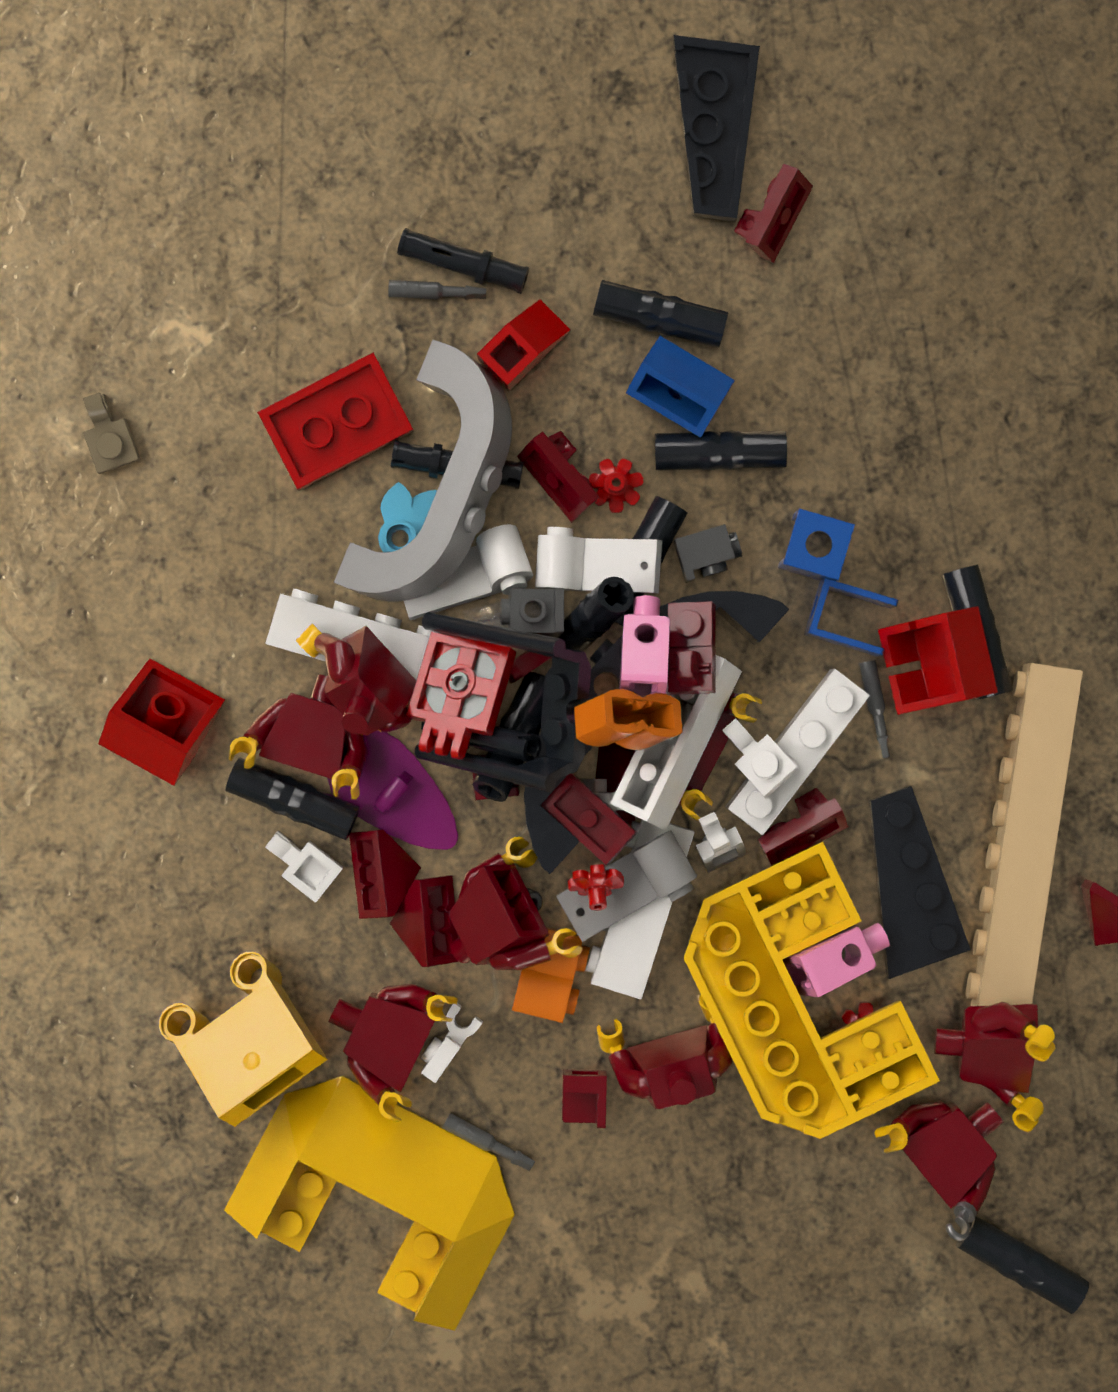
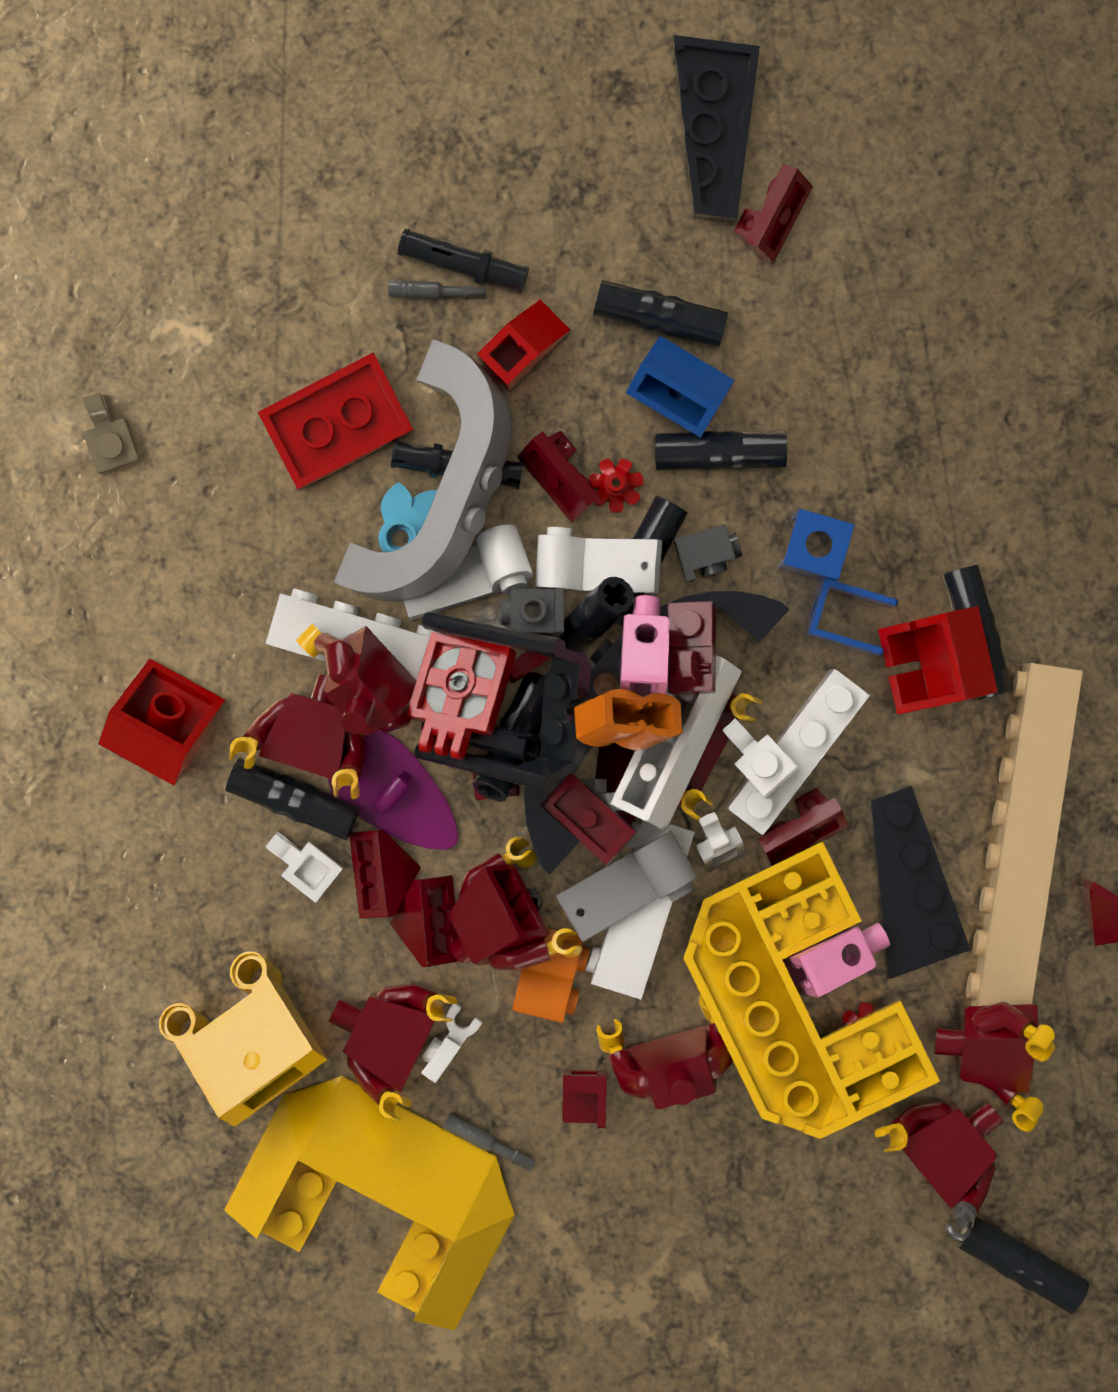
(596, 884): red plant -> none
(875, 702): dark grey piece -> none

